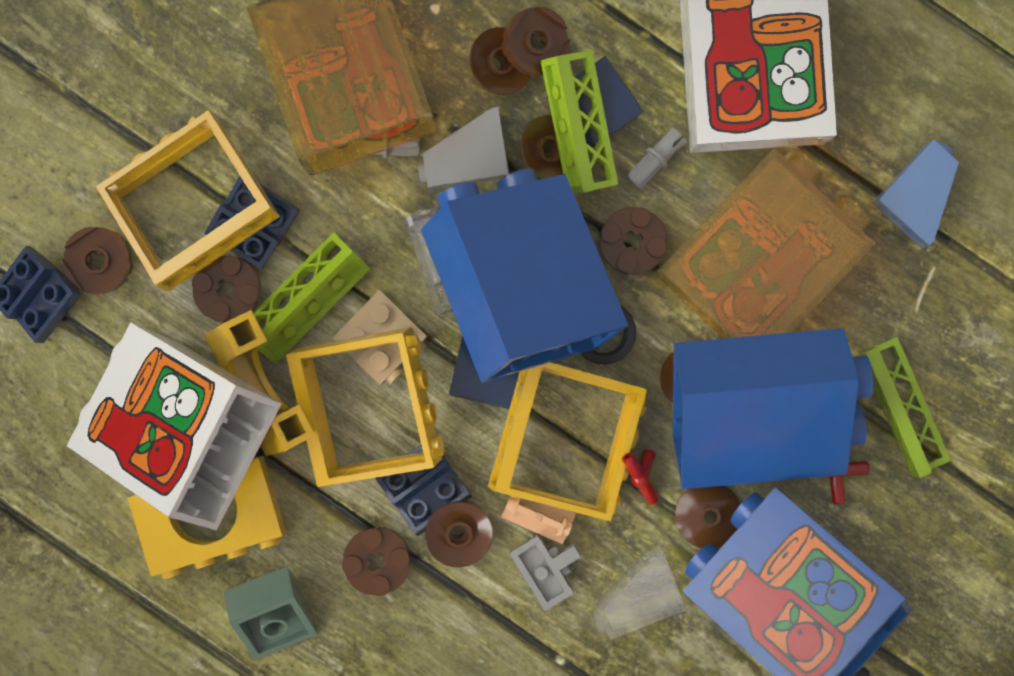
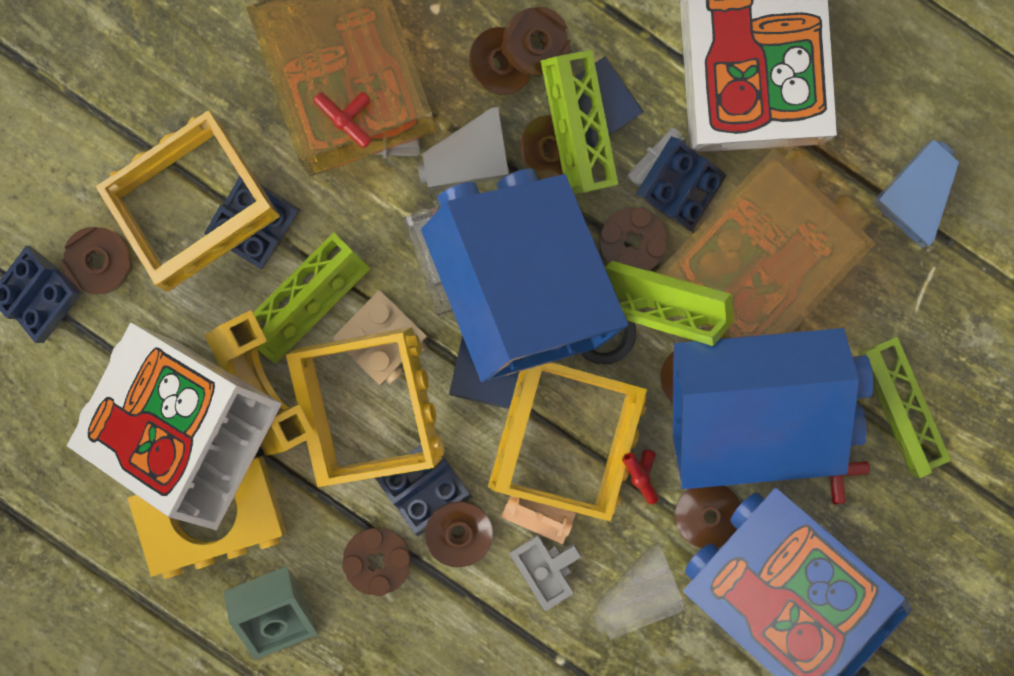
(245, 294): reddish brown plate -> none
(344, 118): none -> red piece
(671, 298): none -> lime fence
(681, 184): none -> dark blue slope

